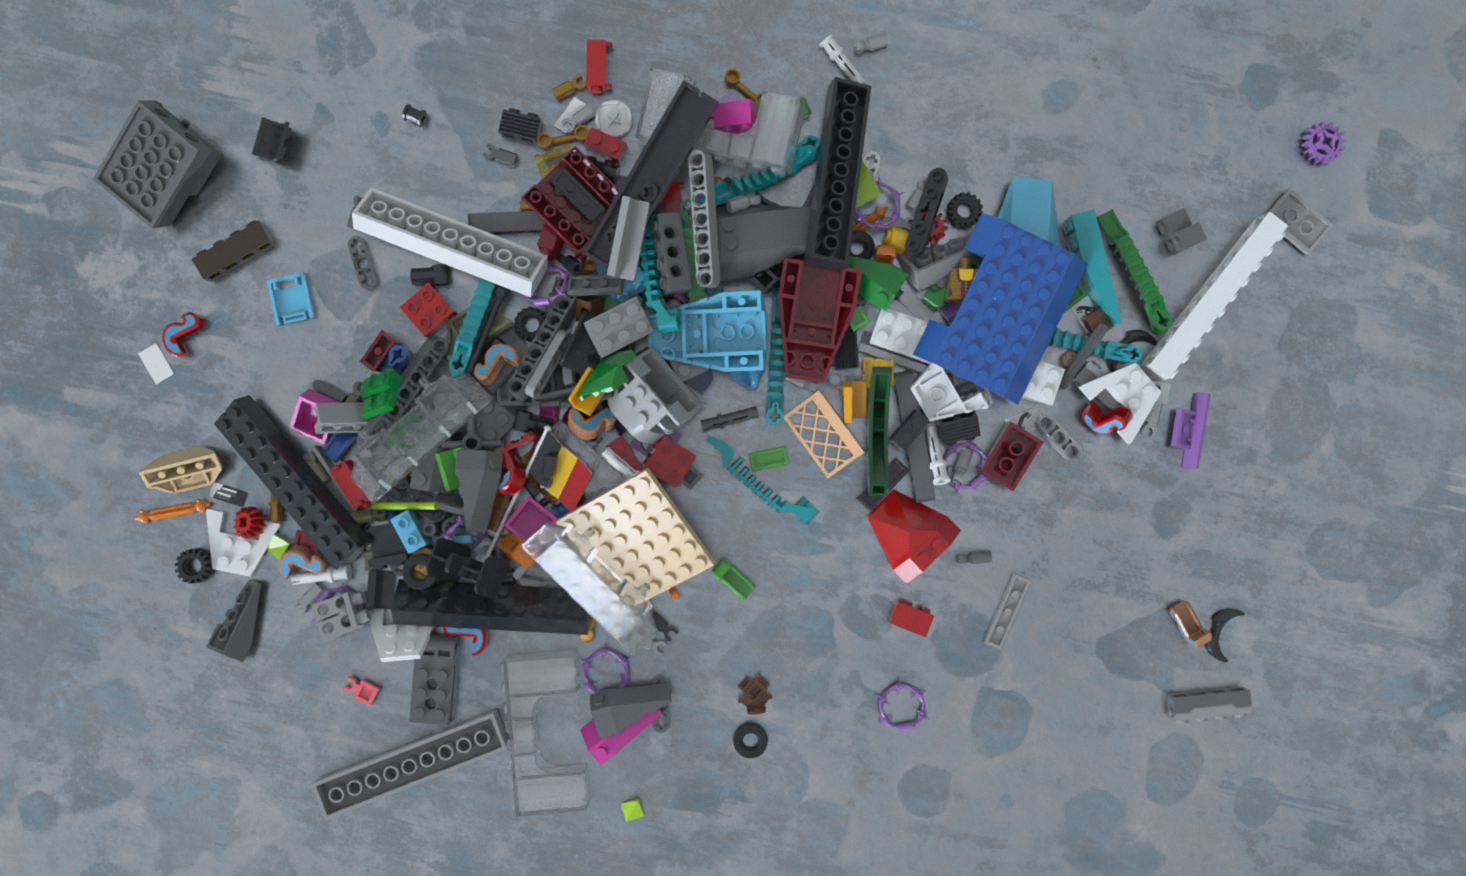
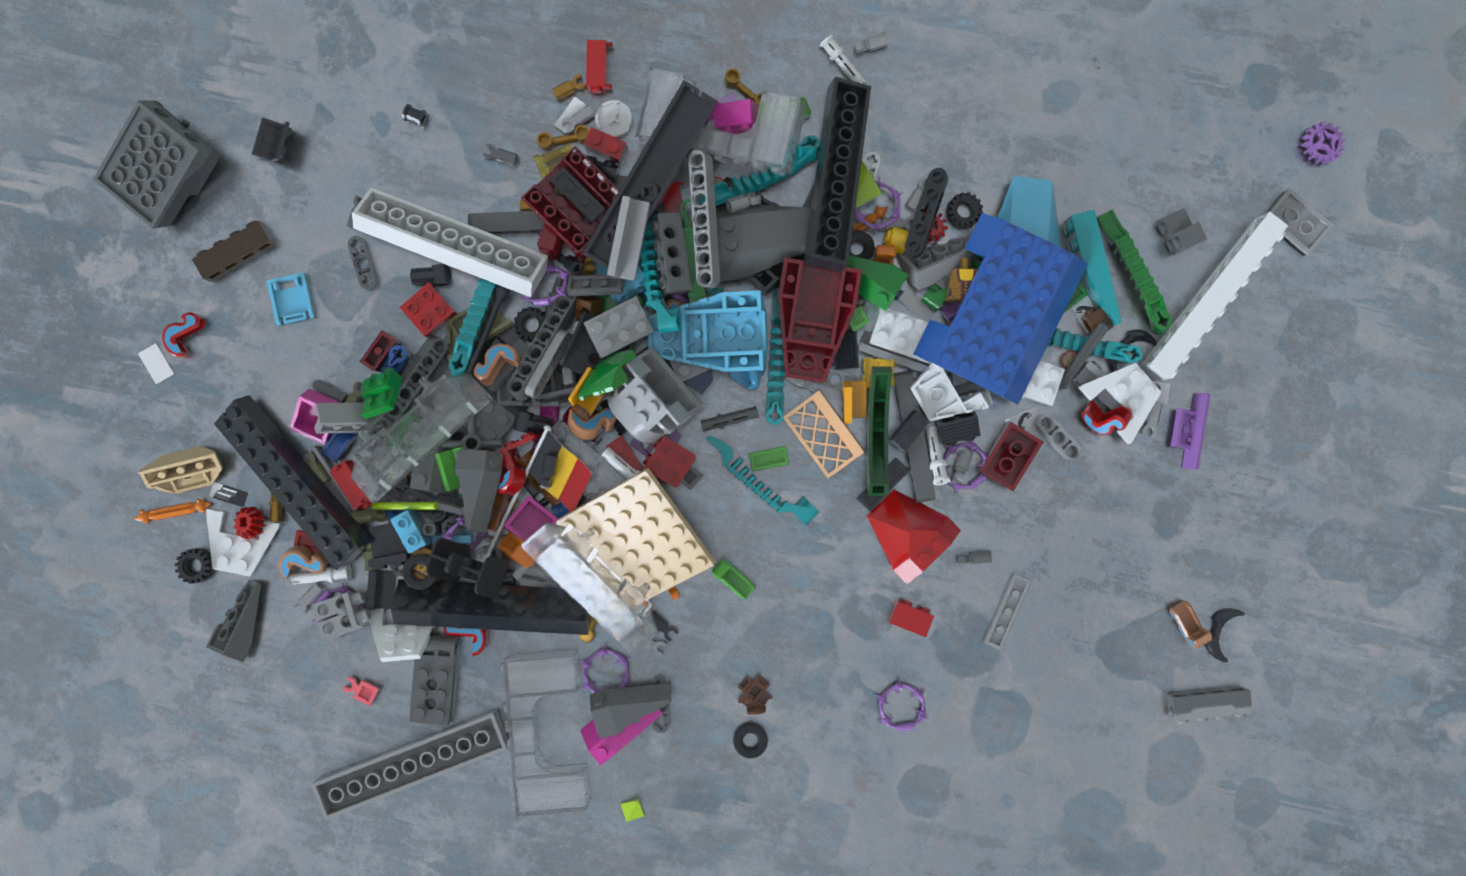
(279, 545): lime slope -> none
(520, 126): black brick -> none
(580, 412): none -> reddish brown piece

